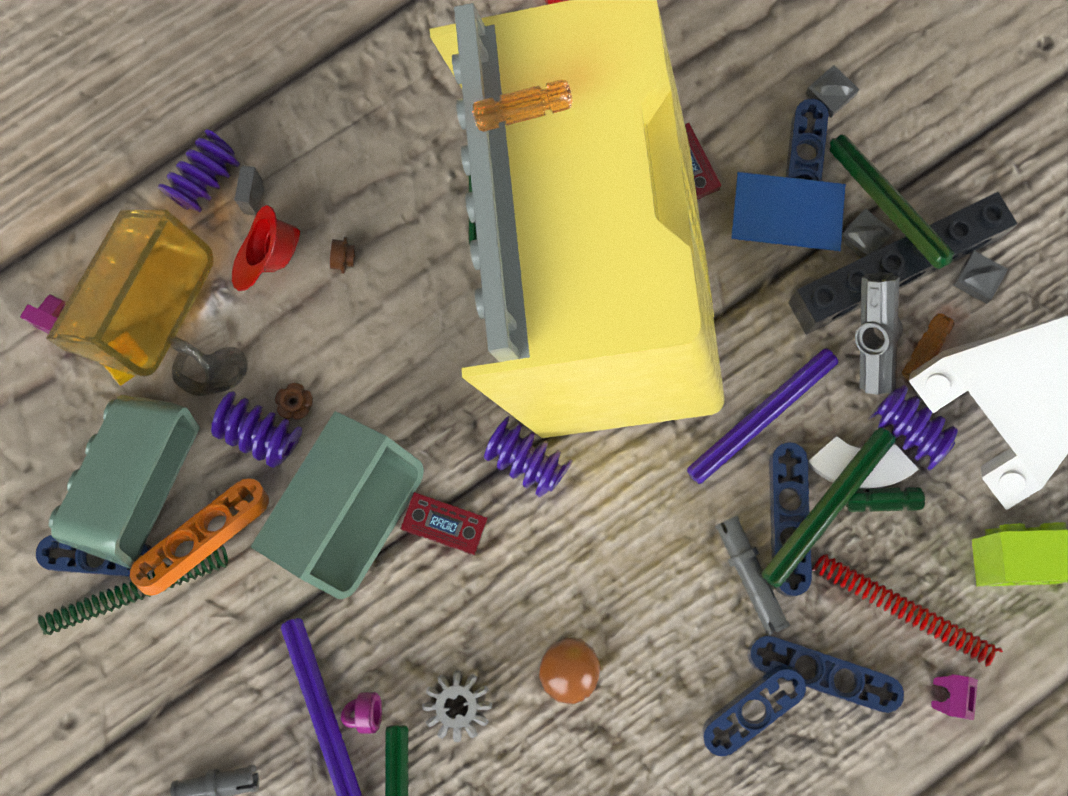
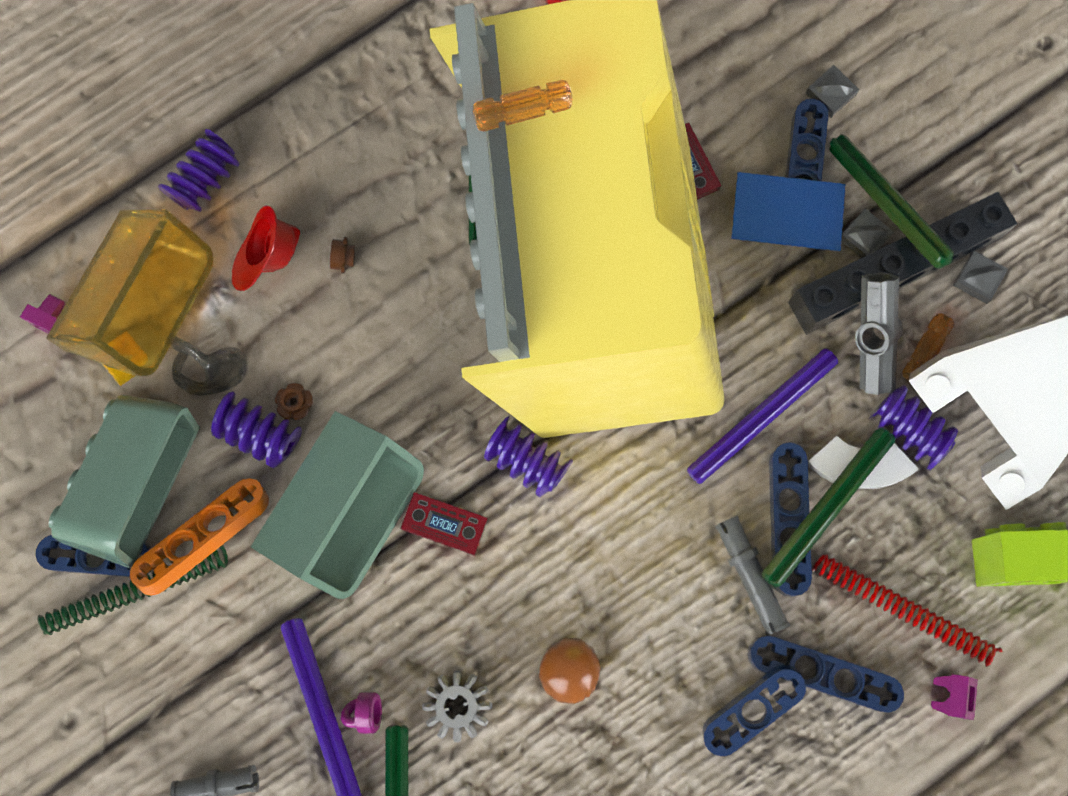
(249, 190): dark grey tile -> none
(887, 499): dark green axle -> none

